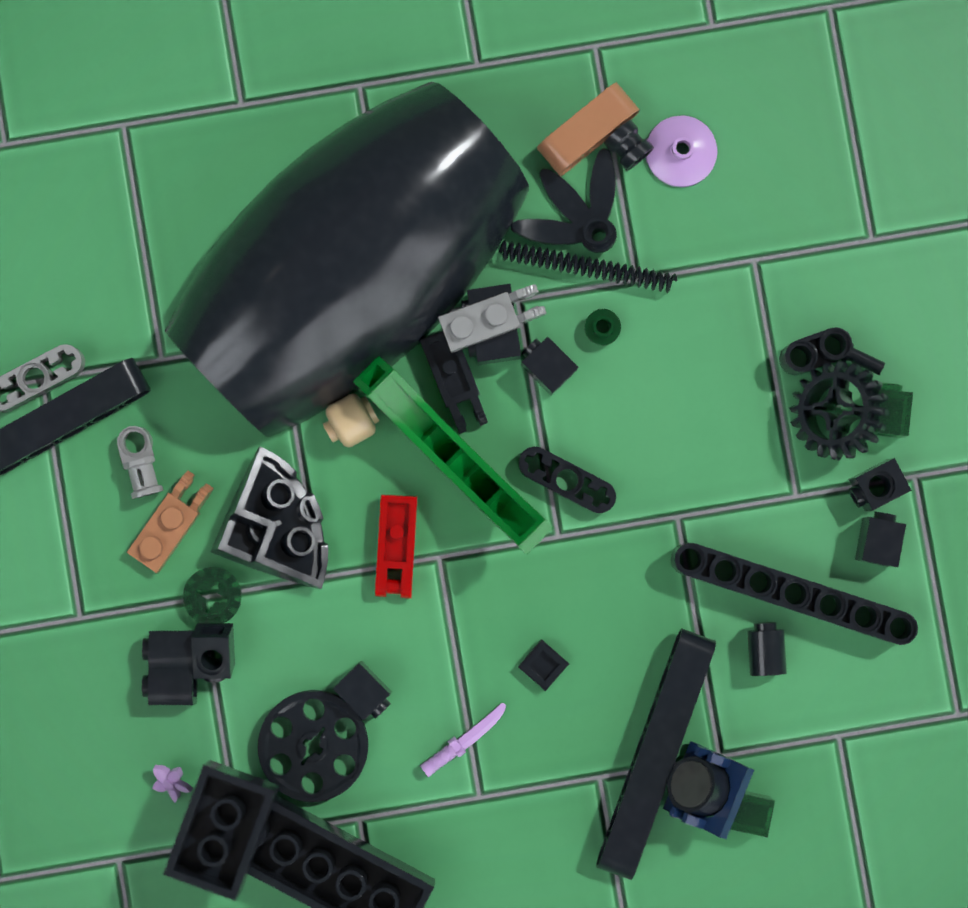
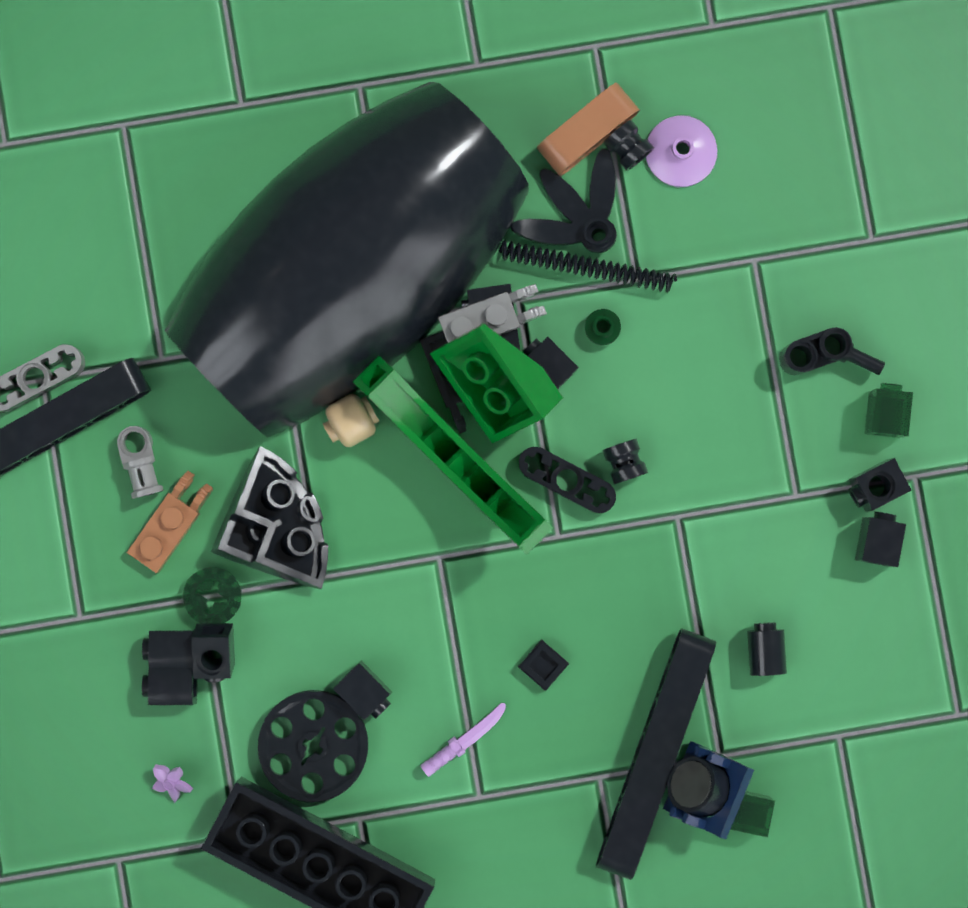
(221, 830): black brick -> none
(396, 544): red plate -> none
(496, 382): none -> green slope
(625, 461): none -> black wheel
(811, 594): black beam -> none
(837, 381): black gear -> none

